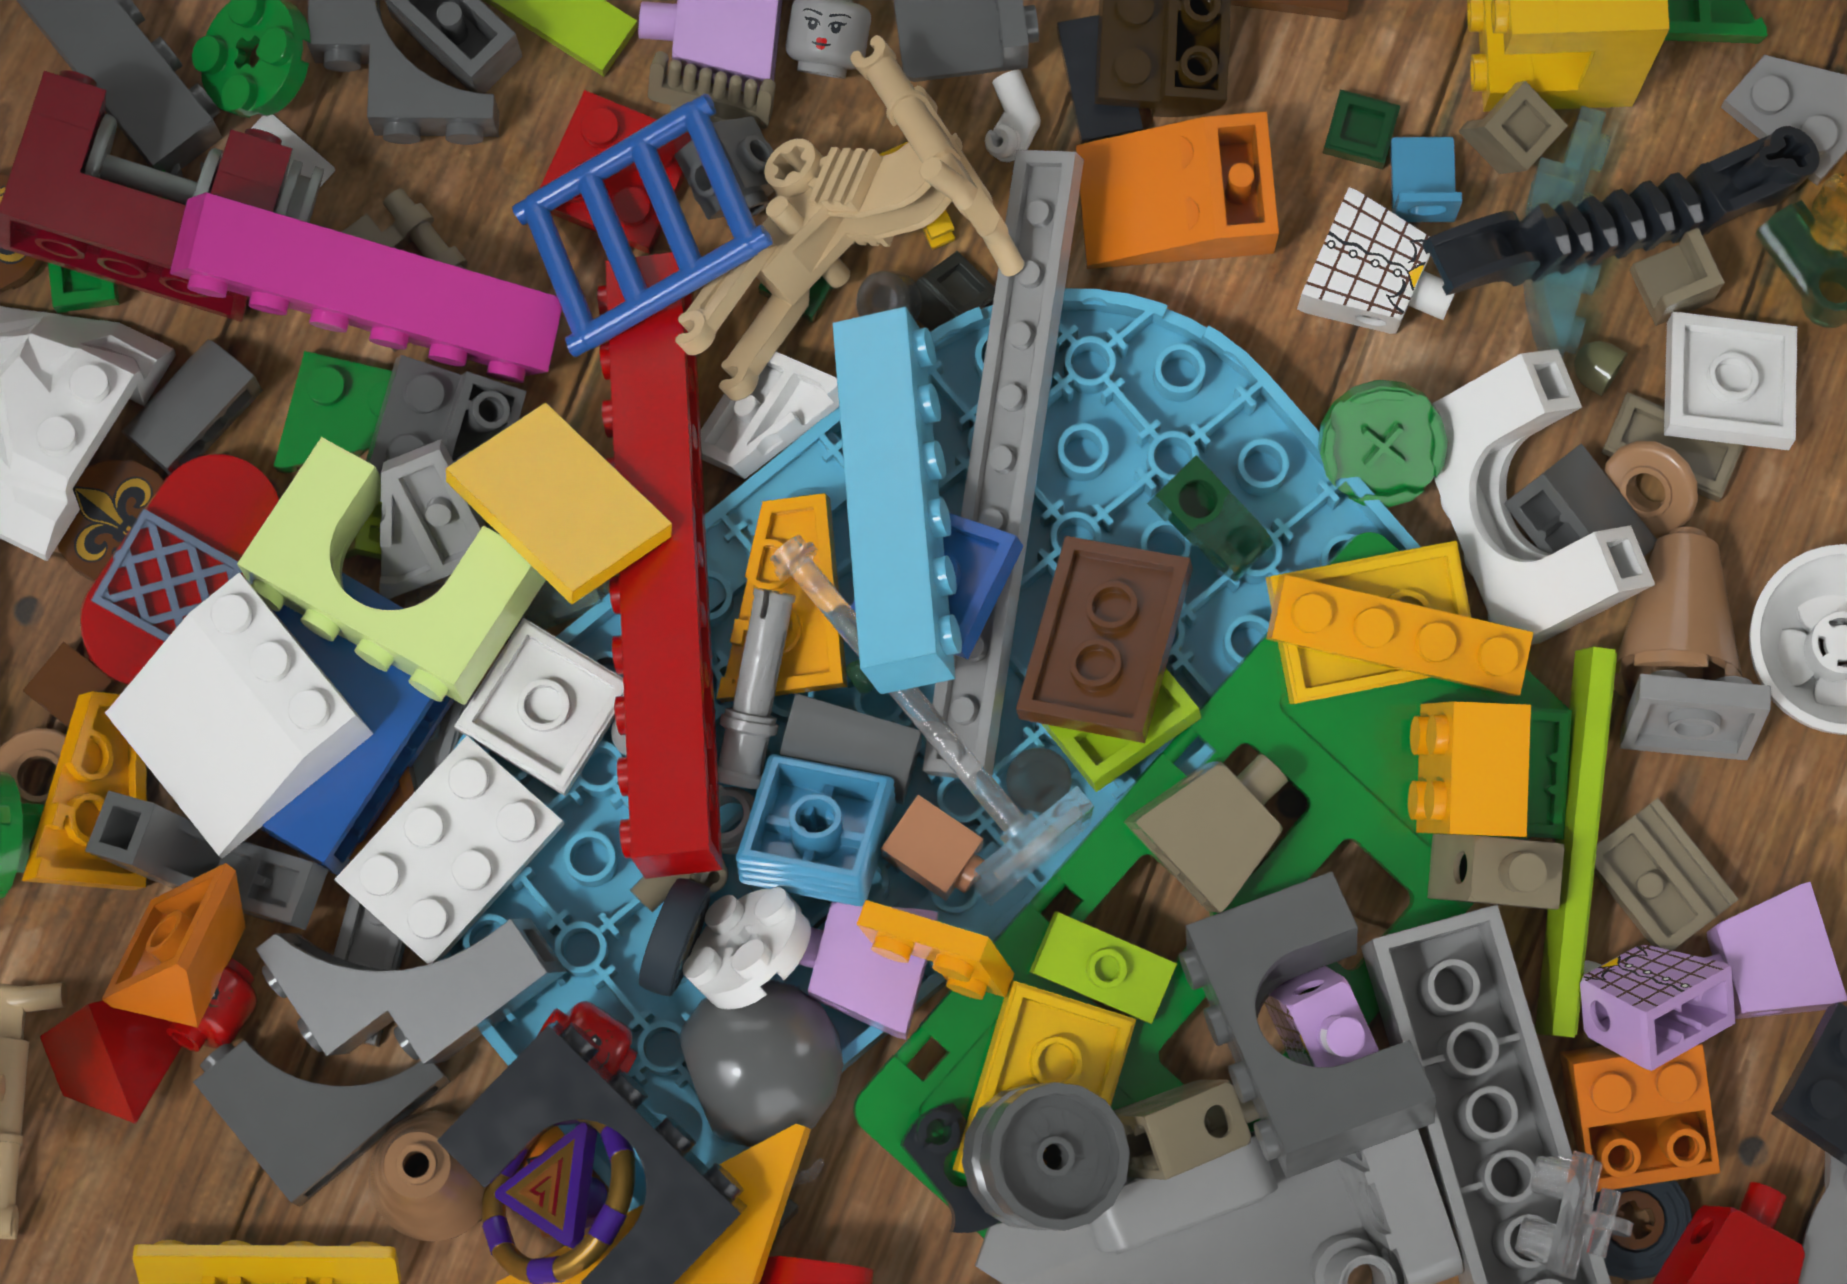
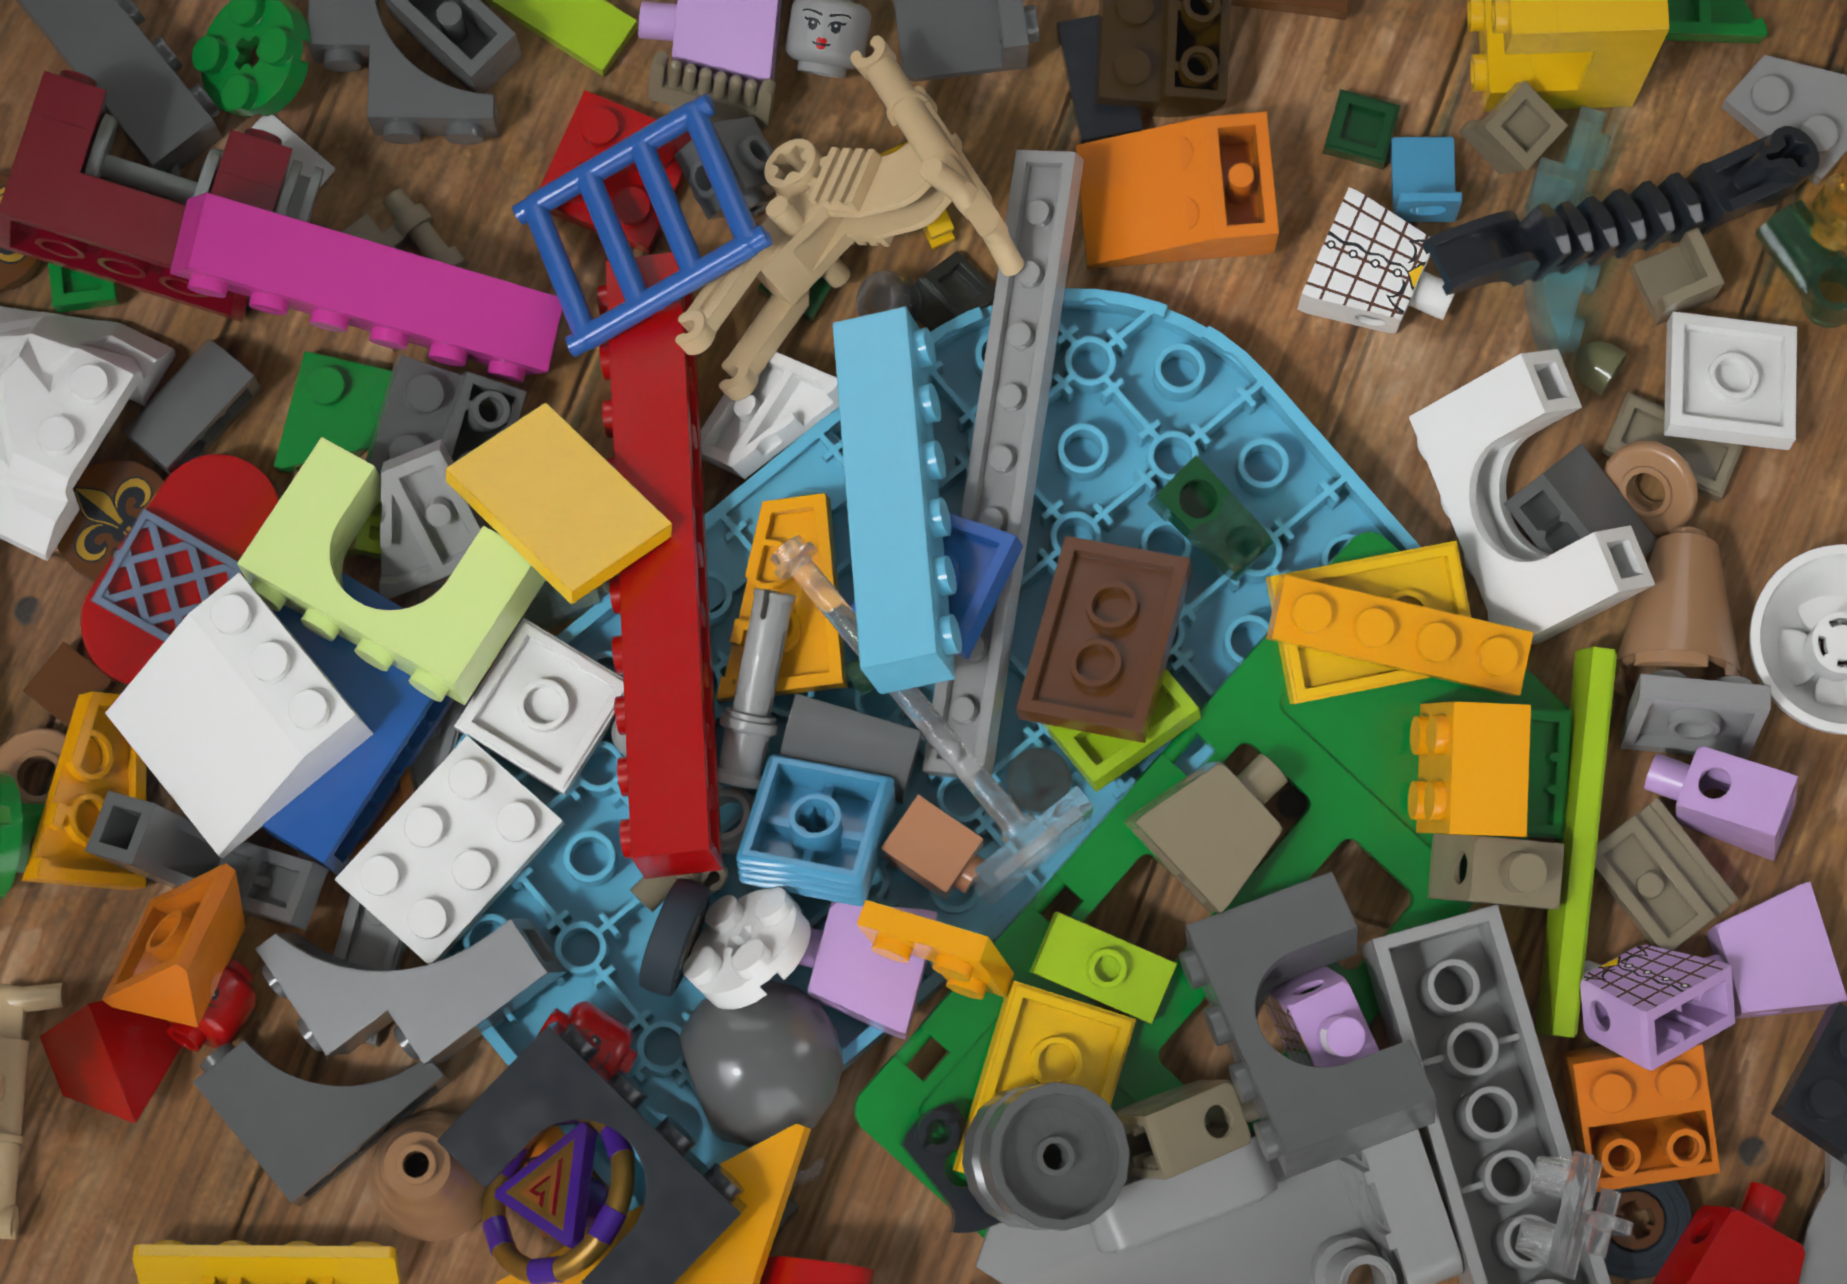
(1019, 120): white arm -> none
(1384, 437): green tile -> none
(1749, 814): none -> lavender torso

